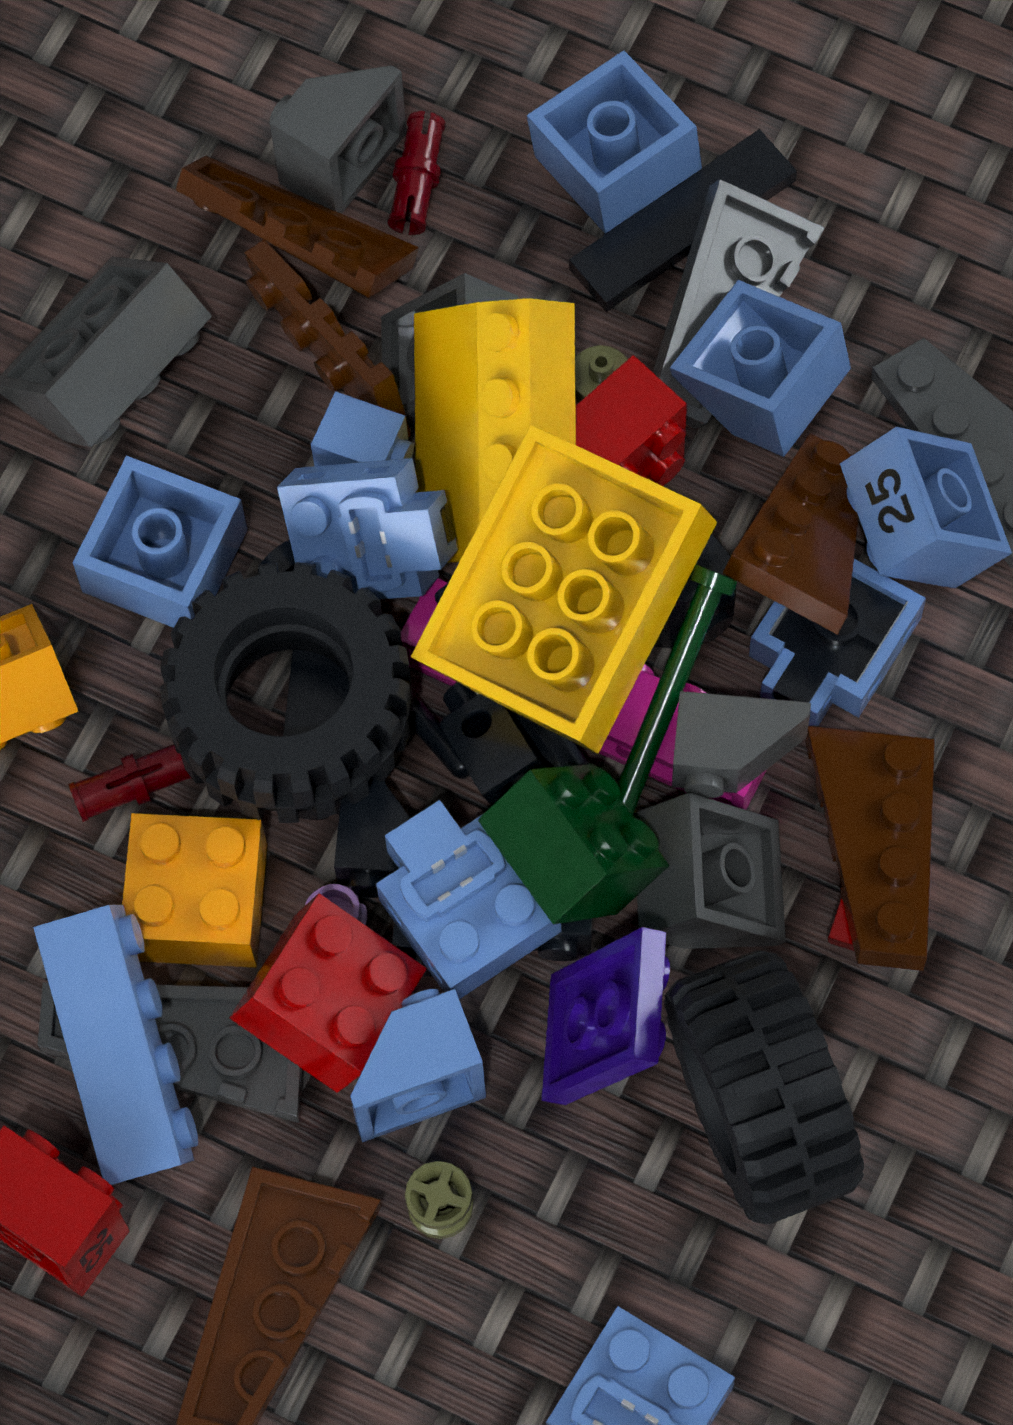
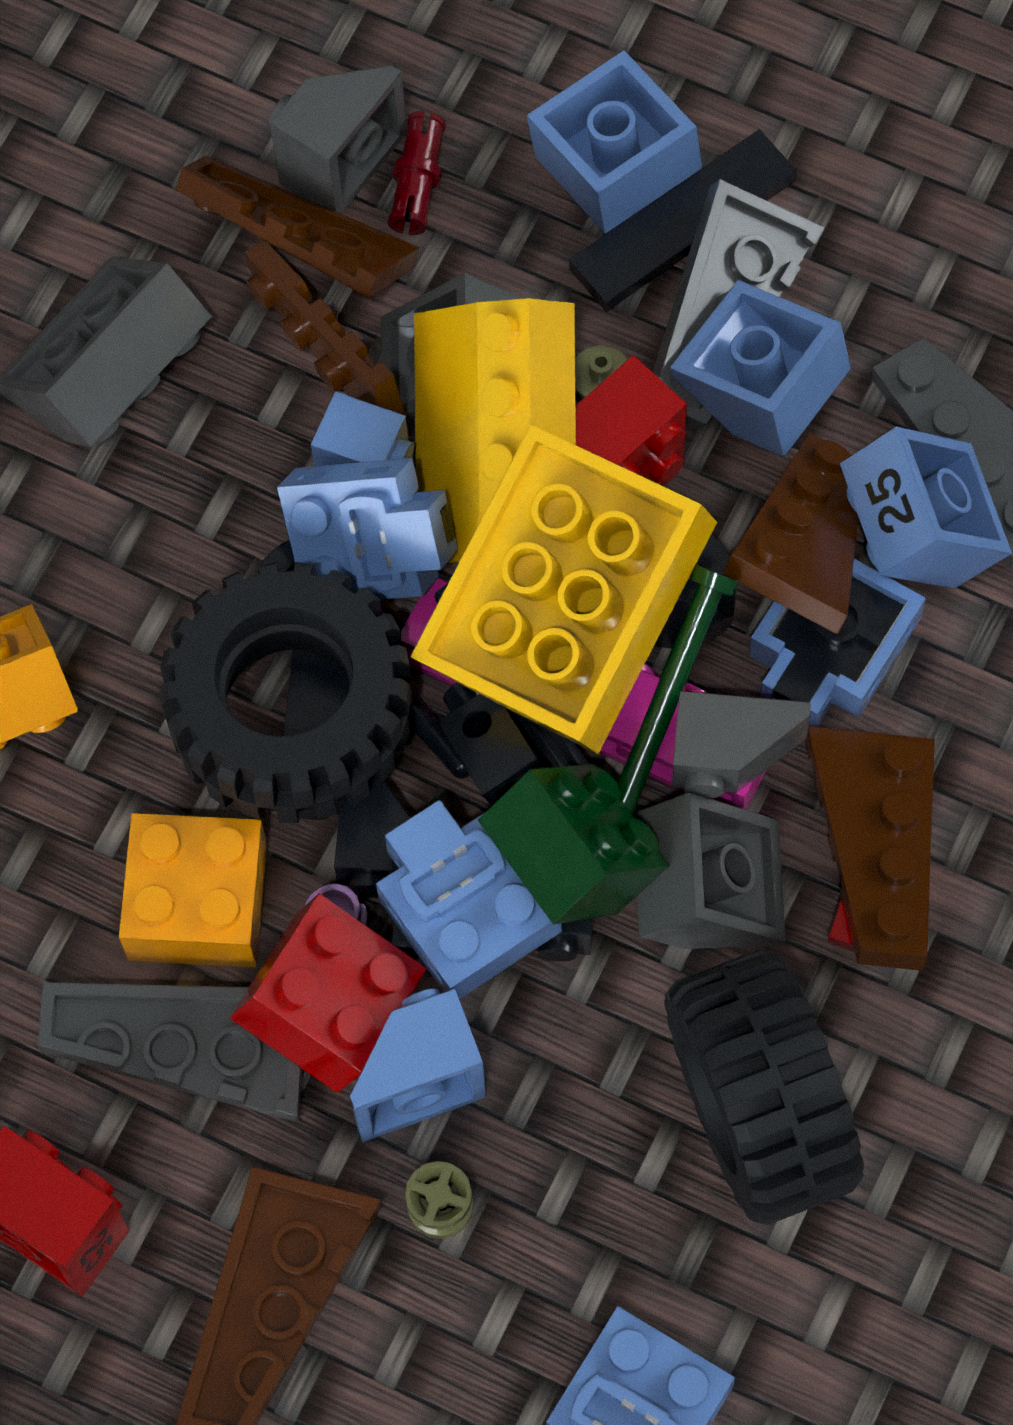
(115, 1043): medium blue brick -> none
(128, 782): dark red pin -> none
(159, 542): medium blue brick -> none
(605, 1016): dark purple plate -> none

